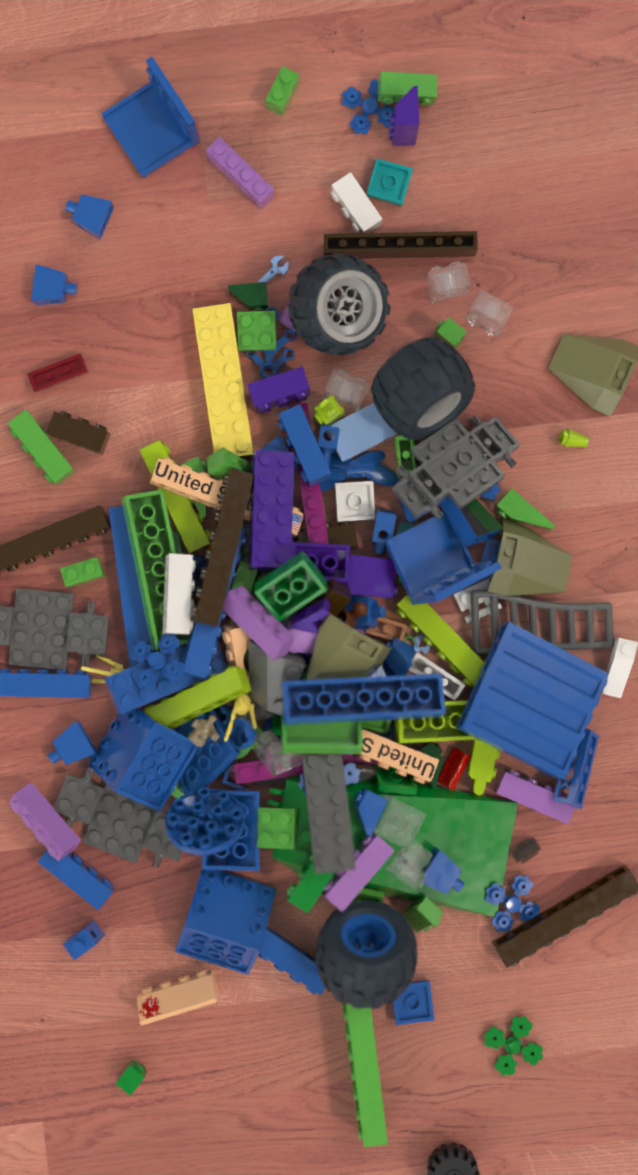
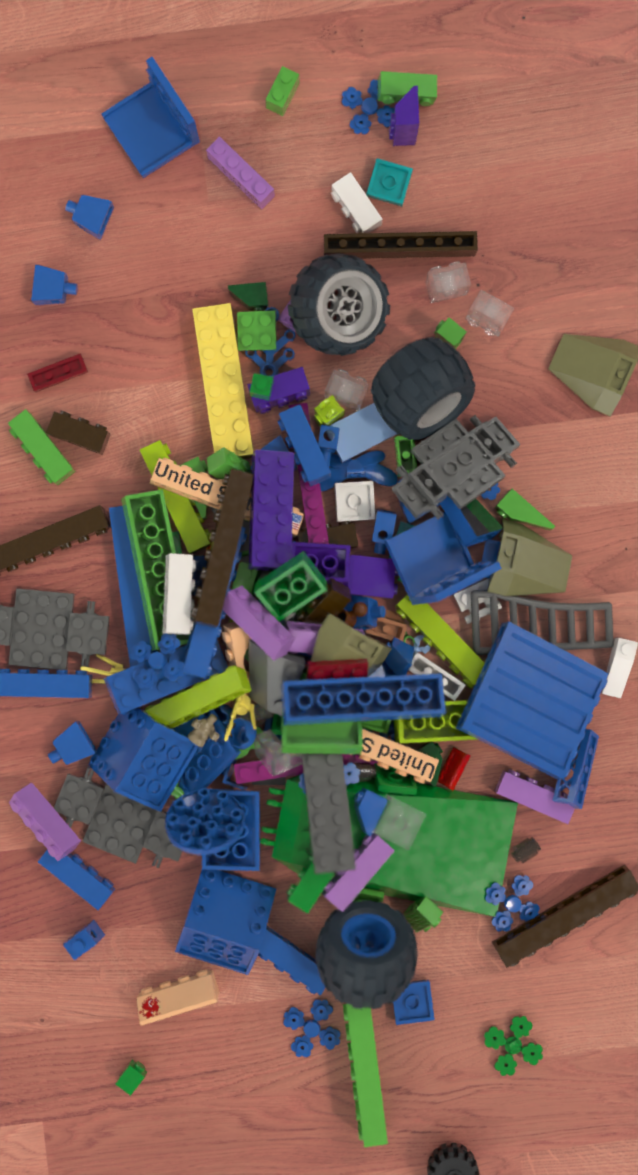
(83, 572): bright green brick -> none
(261, 386): none -> green brick
(274, 270): light blue bar -> none
(277, 828): bright green plate -> none
(309, 618): dark purple slope -> none
(311, 1028): none -> blue plant
(337, 669): none -> dark red plate
(409, 863): clear brick -> none
(442, 873): blue torso -> none
(481, 765): lime hinge -> none
(570, 438): lime cone -> none

